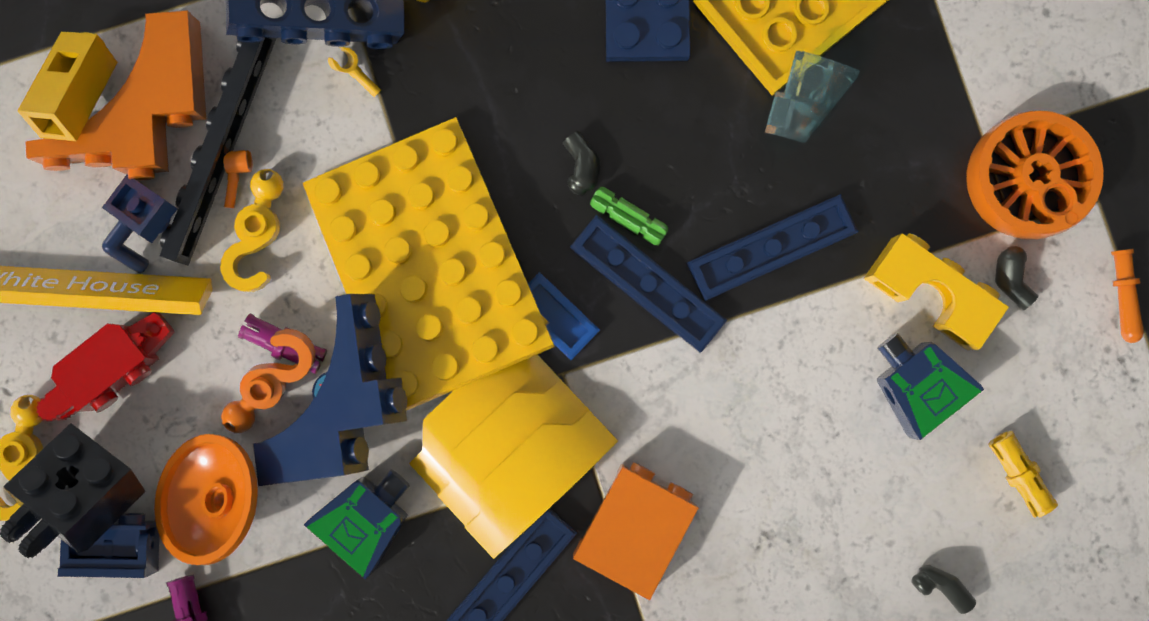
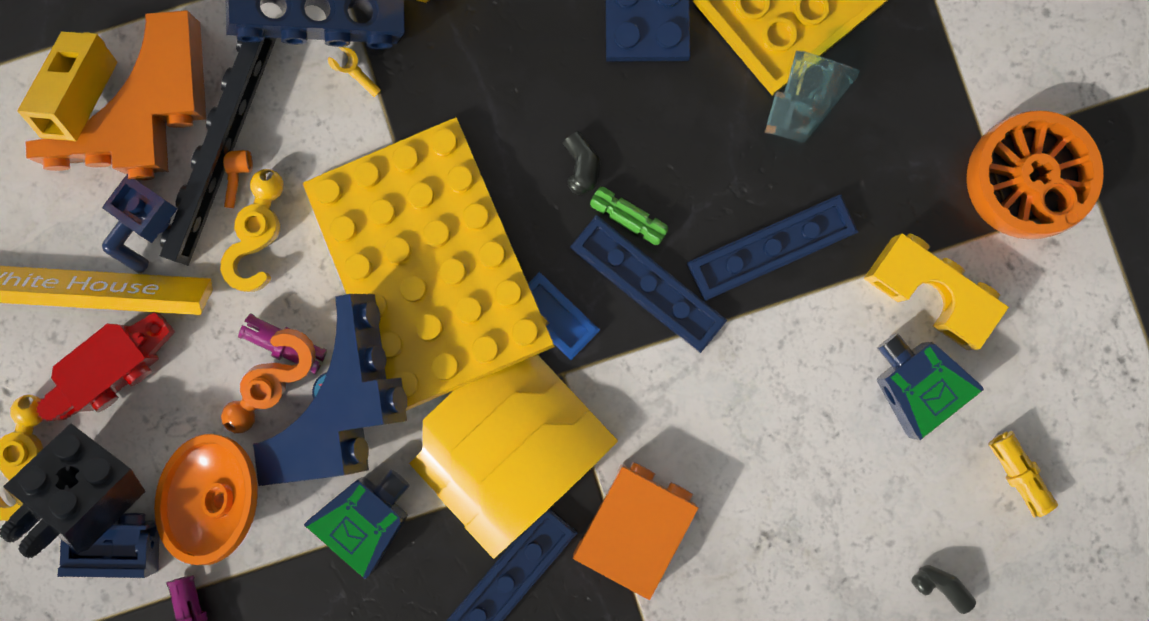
(1010, 276): pearl dark grey arm -> none
(1129, 308): orange piece -> none

